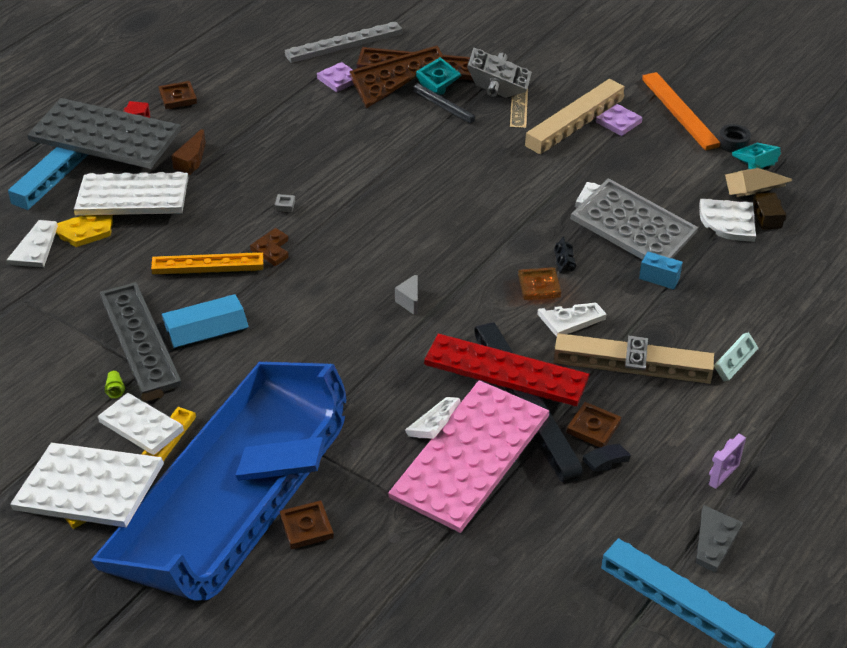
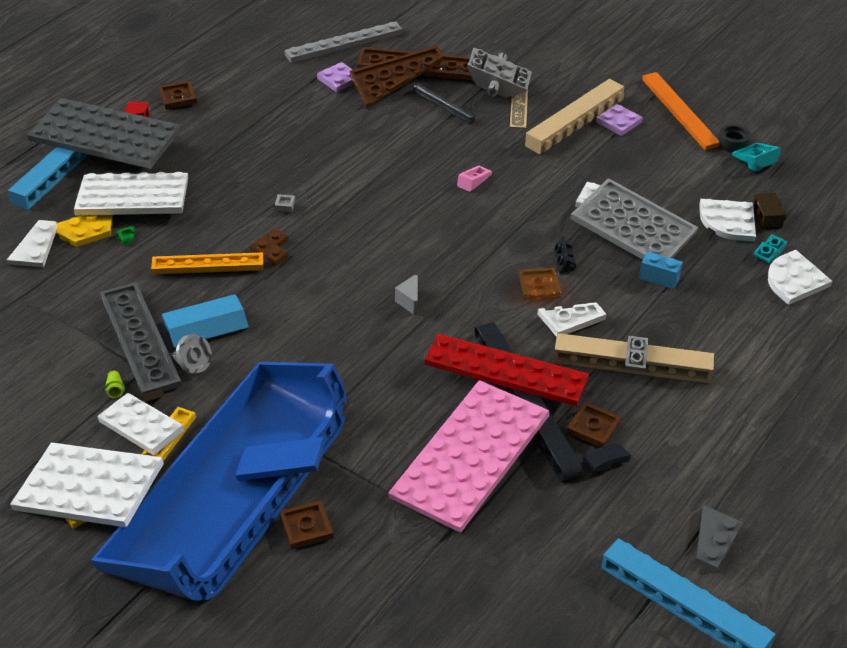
(126, 235): none -> green tile
(189, 156): reddish brown slope -> none
(192, 353): none -> light grey tile
(434, 420): white wing -> none
(437, 76): teal slope -> none
(473, 178): none -> bright pink slope
(726, 460): lavender plate -> none
(736, 357): light aqua plate -> none
(754, 180): tan slope -> none
(770, 249): none -> teal slope
(795, 277): none -> white plate

